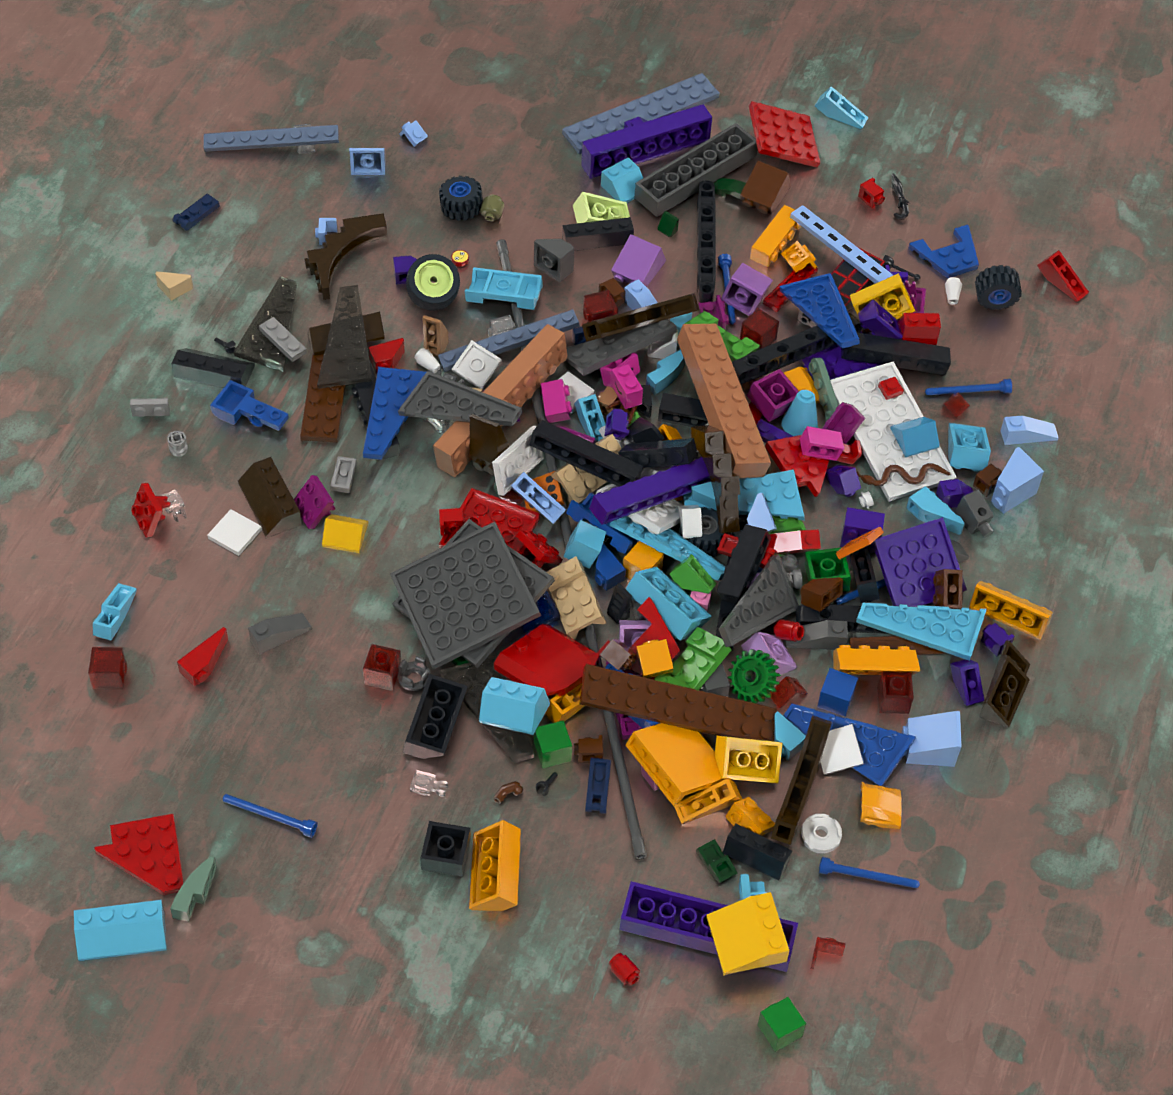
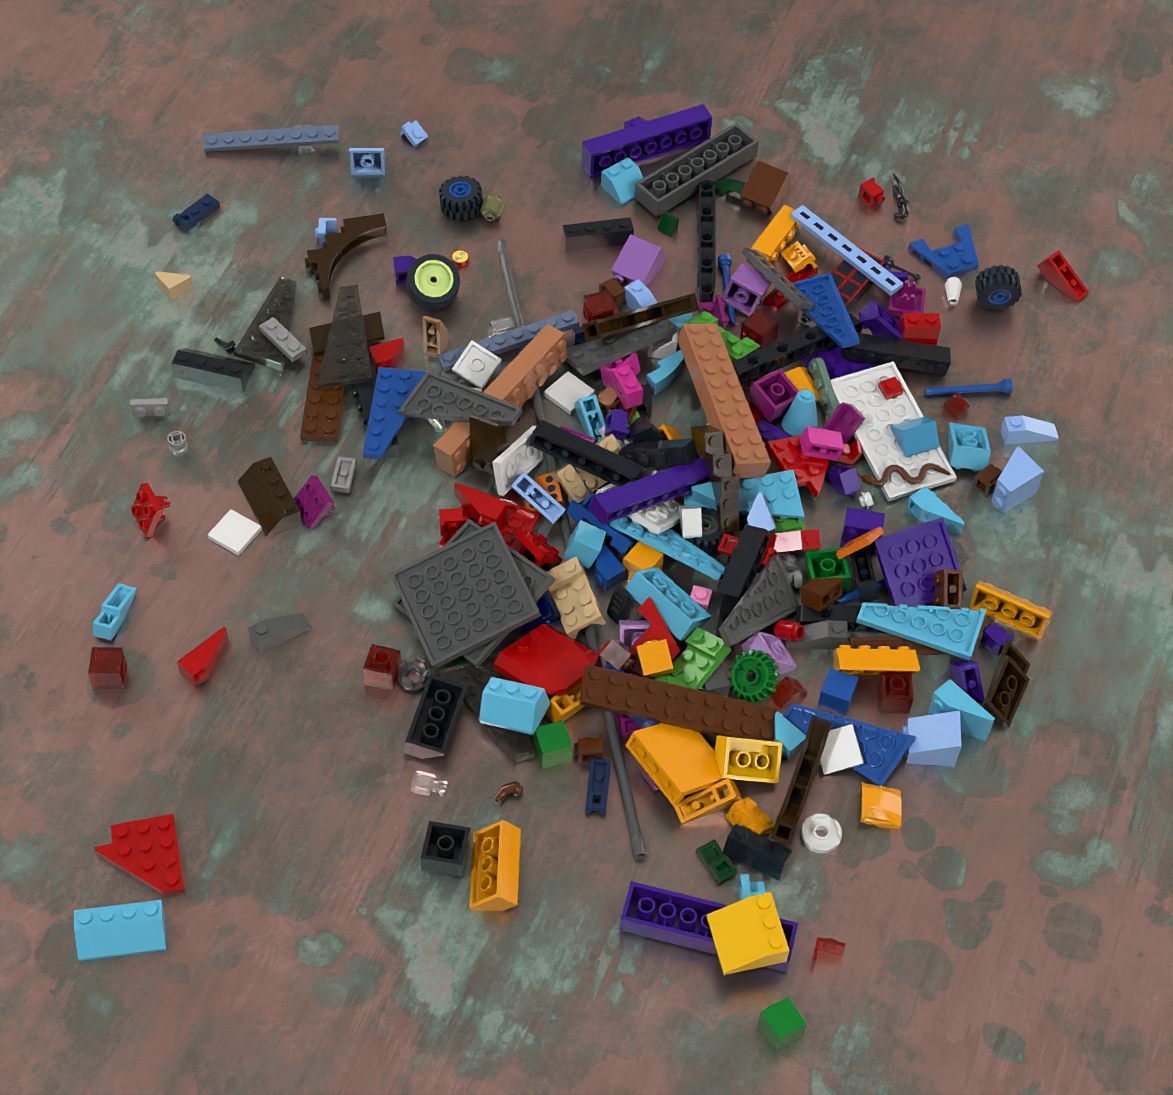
(176, 504): clear plate -> none
(193, 890): sand green slope -> none
(240, 400): blue plate -> none
(308, 826): blue piece -> none
(344, 533): yellow slope -> none
(427, 360): white cone -> none
(481, 506): none -> red slope
(505, 287): medium azure piece -> none
(546, 784): black hand -> none
(554, 257): dark grey slope -> none
(555, 401): dark pink brick -> none
(598, 208): yellowish green slope -> none
(624, 969): red brick -> none
(663, 102): sand blue plate -> none
(681, 411): black brick -> none
(692, 576): bright green slope -> none
(779, 280): none -> dark grey plate
(784, 134): red plate -> none
(828, 866): blue piece -> none
(839, 108): medium azure slope -> none
(888, 293): yellow slope -> none
(952, 491): dark purple slope -> none
(973, 718): none -> medium azure slope
(975, 513): dark grey torso -> none

